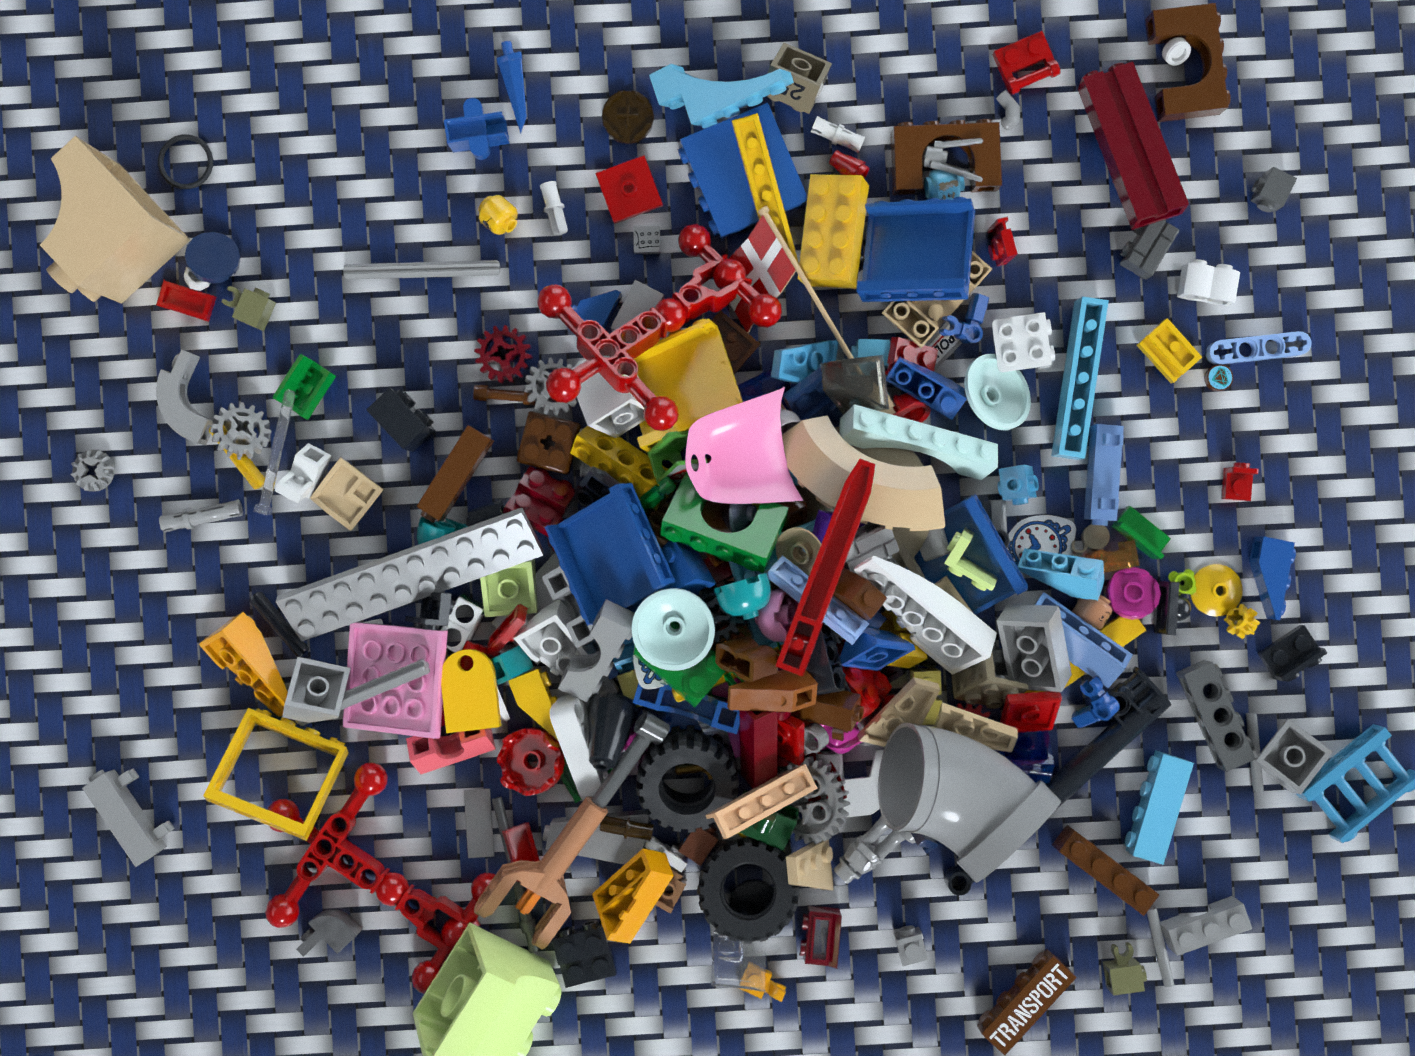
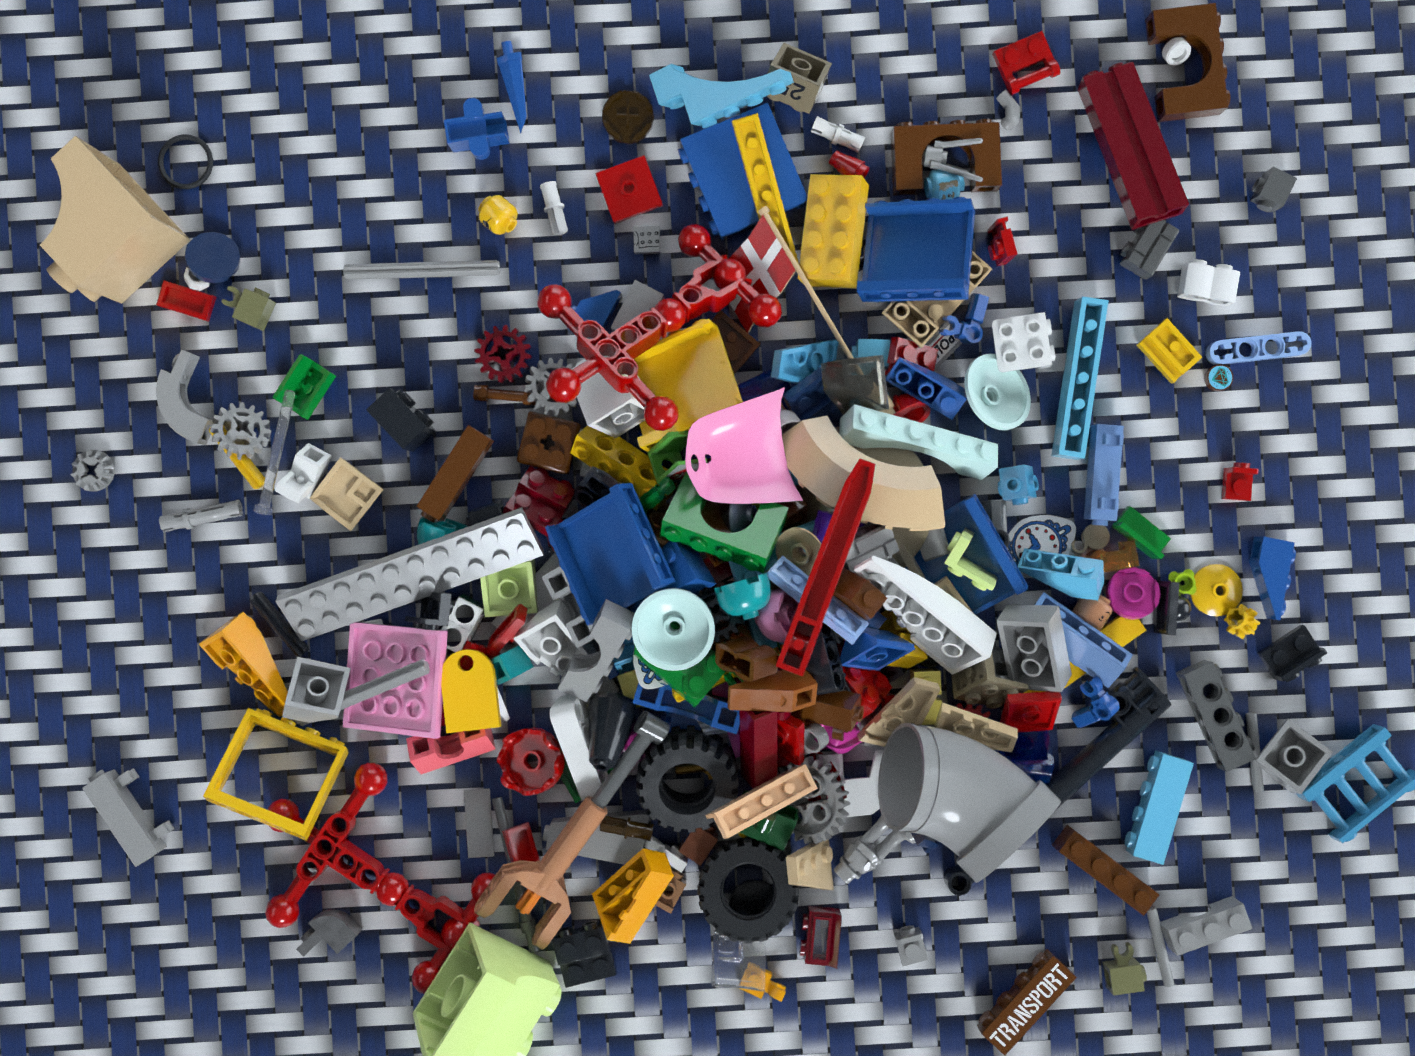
(534, 696): yellow slope -> none

